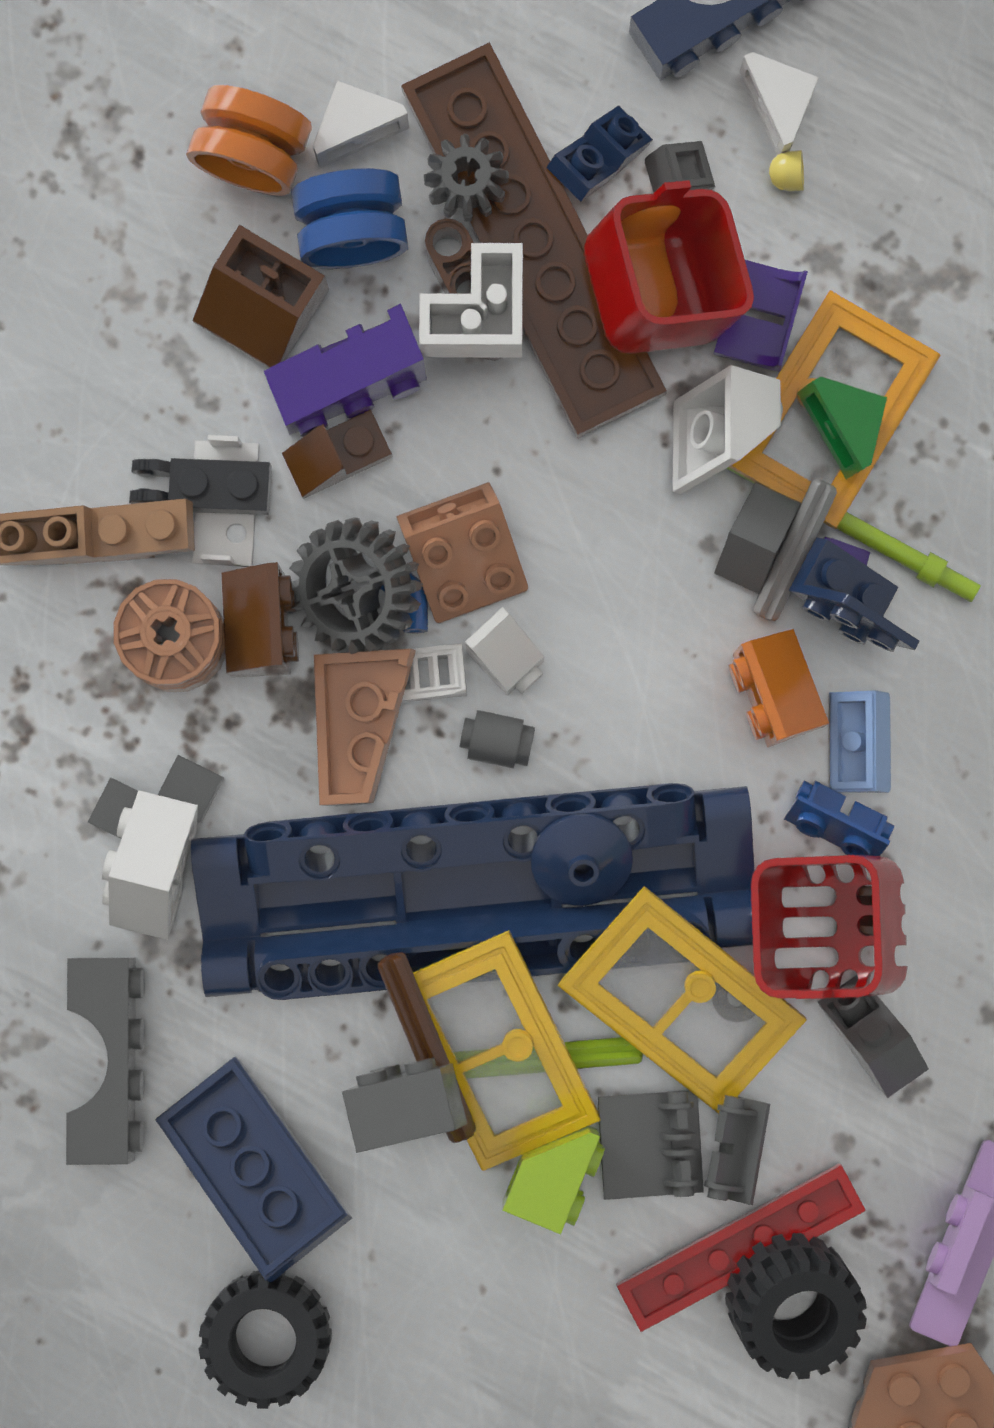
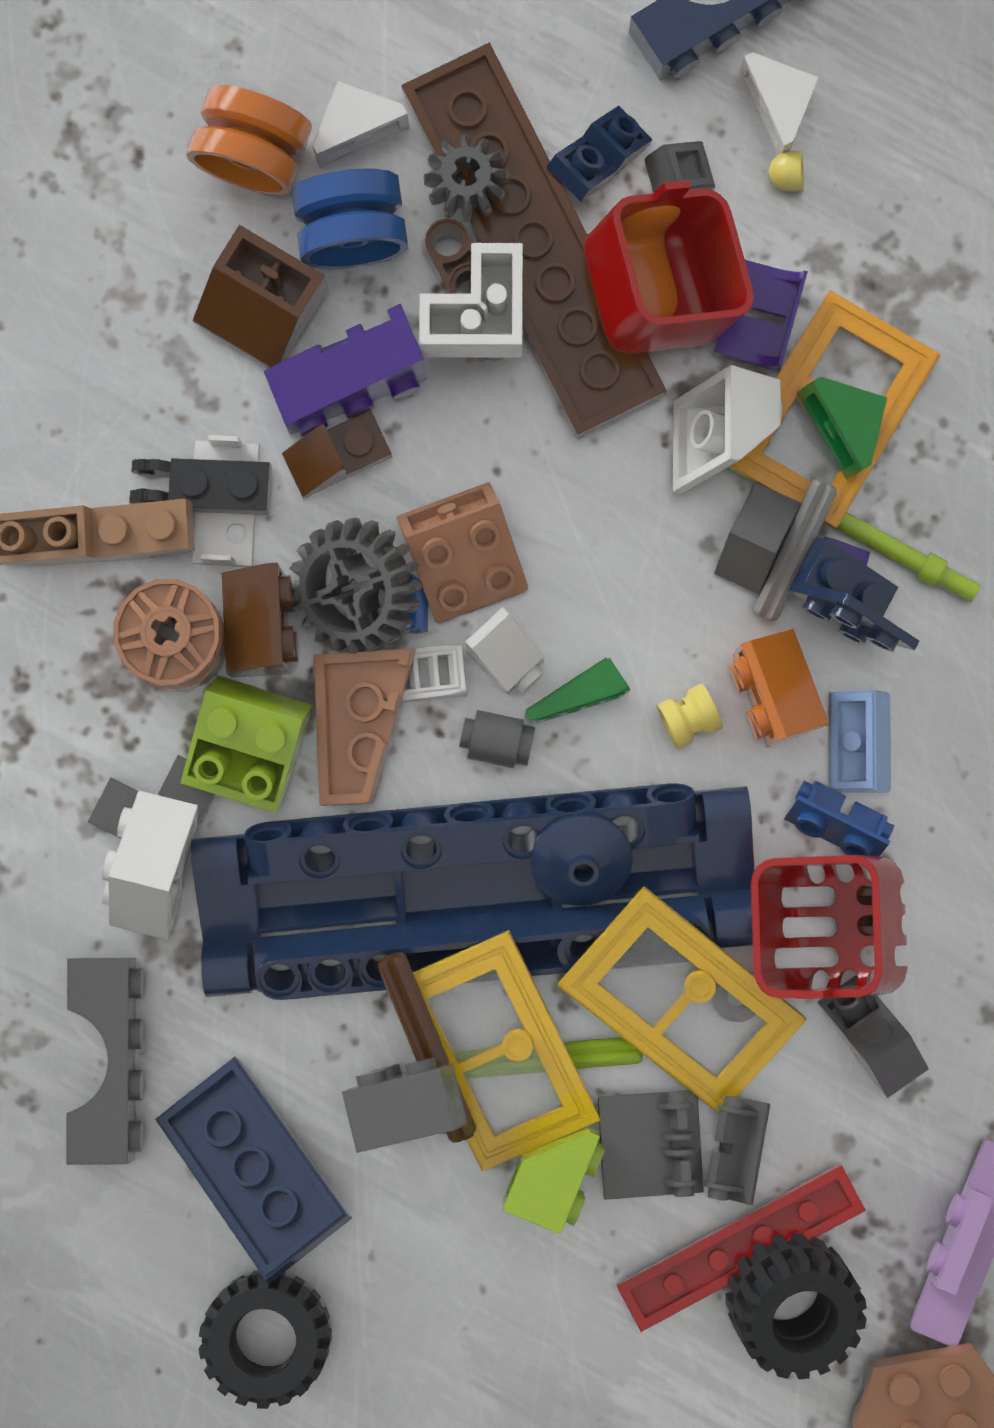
(246, 743): none -> lime slope
(590, 688): none -> green slope
(692, 715): none -> light yellow wheel

